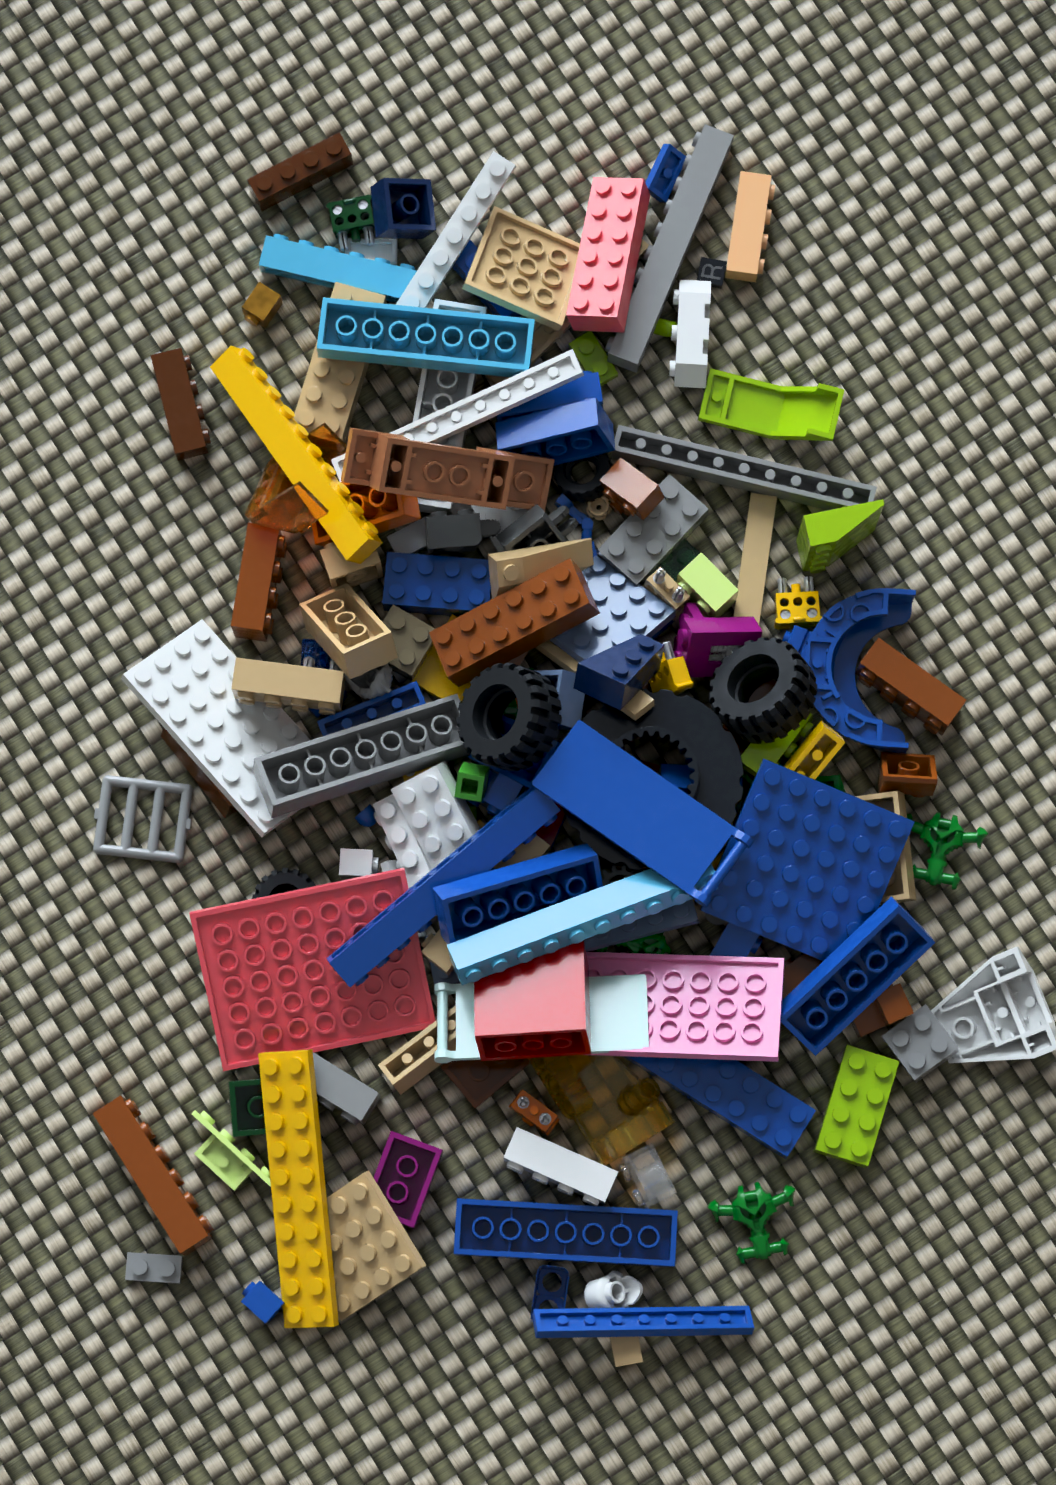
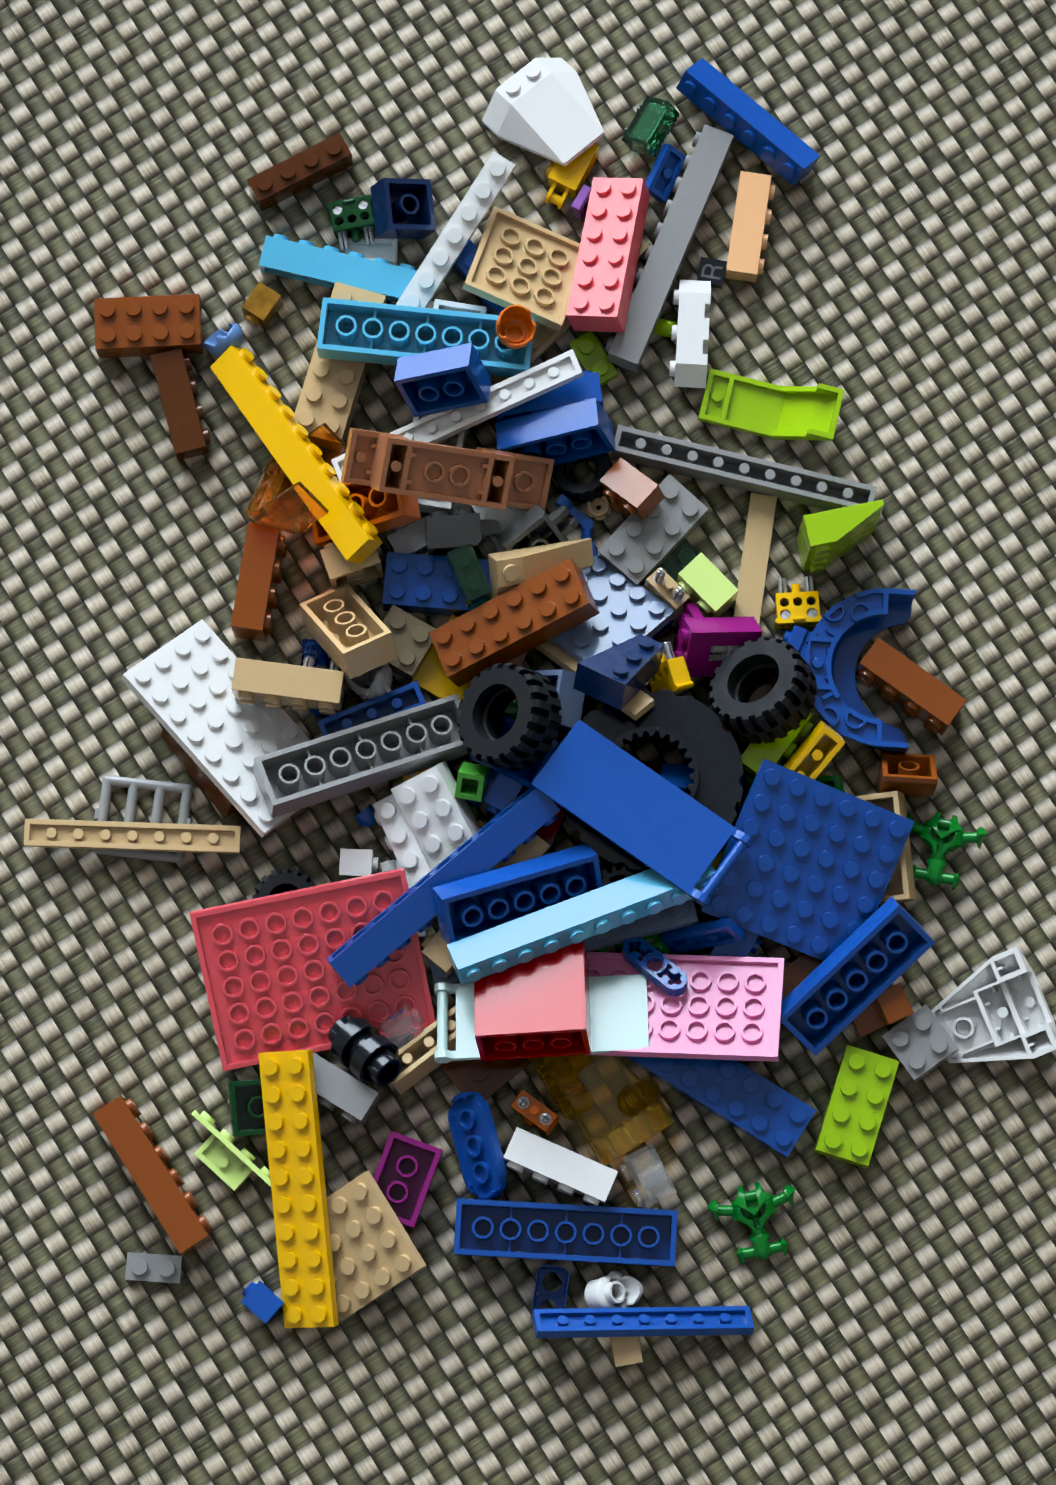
(132, 836): none -> tan plate
(148, 325): none -> dark orange brick
(222, 340): none -> medium blue hair
(364, 1051): none -> black piece
(403, 1026): none -> clear brick
(442, 380): none -> blue brick
(469, 575): none -> clear green brick
(477, 1145): none -> blue tile
(515, 327): none -> orange hair
(545, 111): none -> white wedge
(569, 178): none -> yellow brick
(580, 204): none -> medium lavender tile
(650, 126): none -> clear green brick
(658, 977): none -> blue beam
(702, 935): none -> blue plate
(747, 121): none -> blue brick

